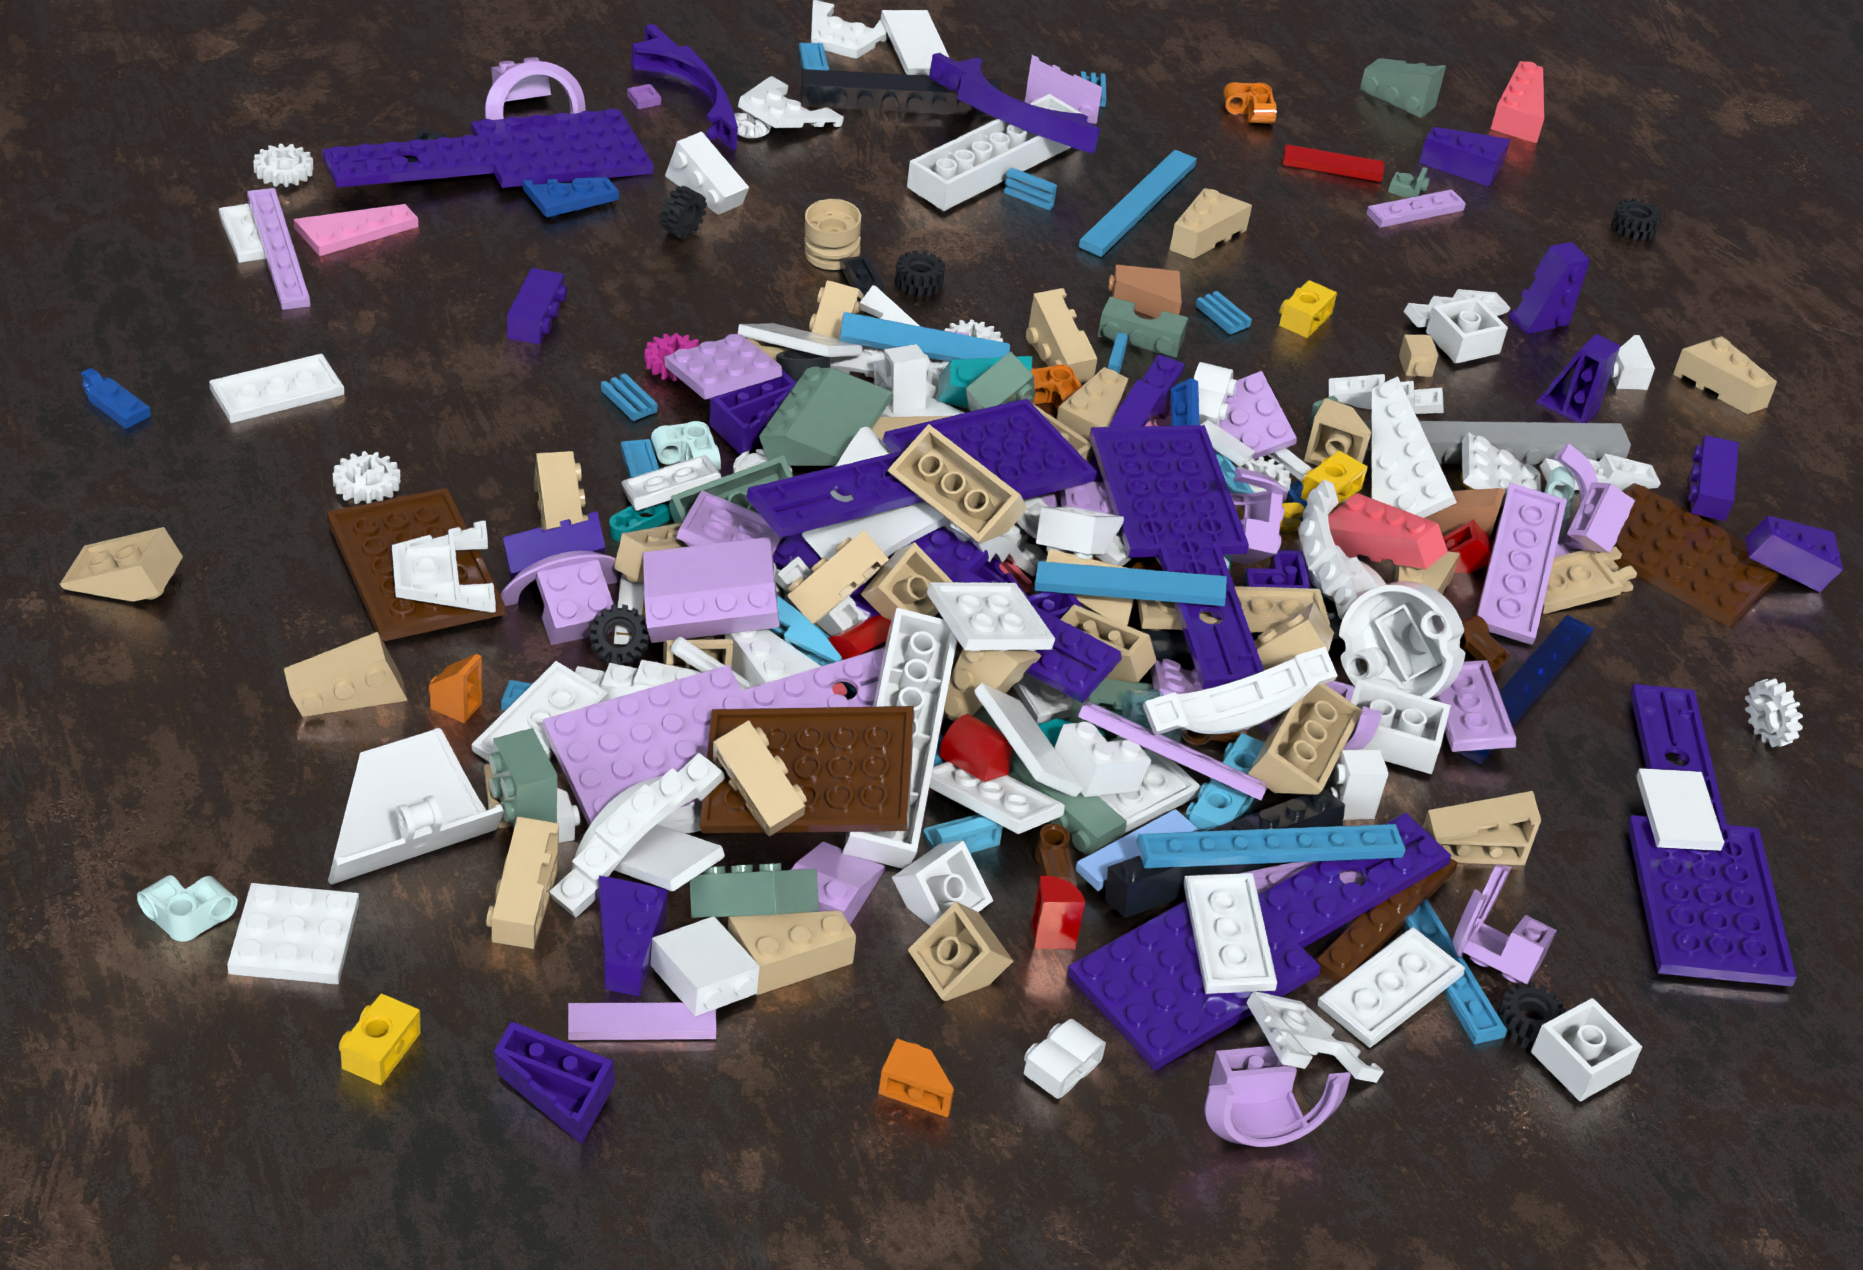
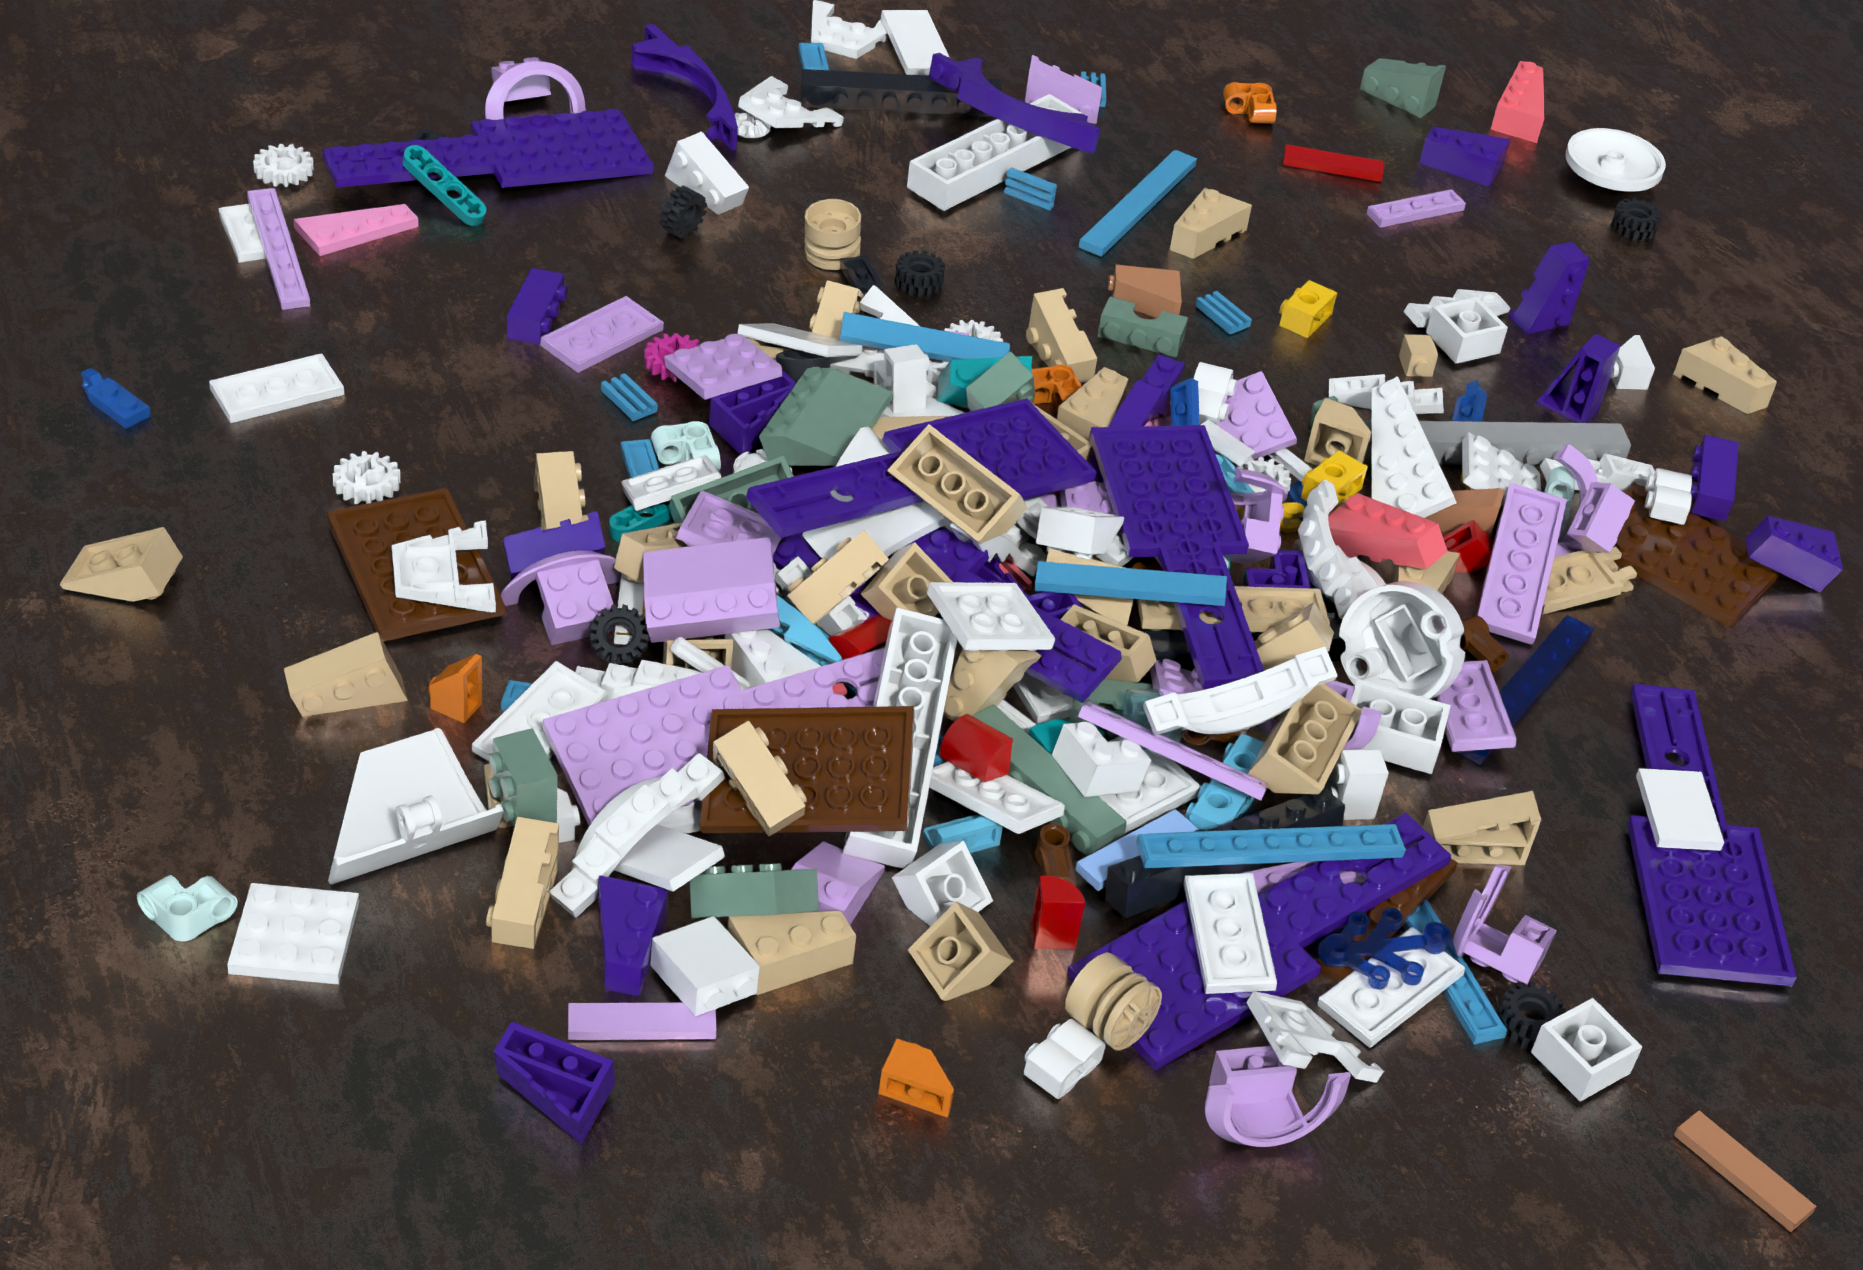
(379, 1039): yellow brick -> none
(447, 183): none -> teal beam
(561, 198): blue wing -> none
(601, 334): none -> lavender tile
(644, 96): medium lavender tile -> none
(1028, 740): white tile -> none
(1113, 1001): none -> tan wheel
(1118, 352): dark azure tile -> none
(1339, 950): none -> clear blue plant
(1409, 186): sand green bracket -> none
(1471, 405): none -> blue hinge
(1615, 159): none -> white dish
(1668, 495): none -> white brick
(1745, 1171): none -> nougat tile
(1773, 712): white gear -> none

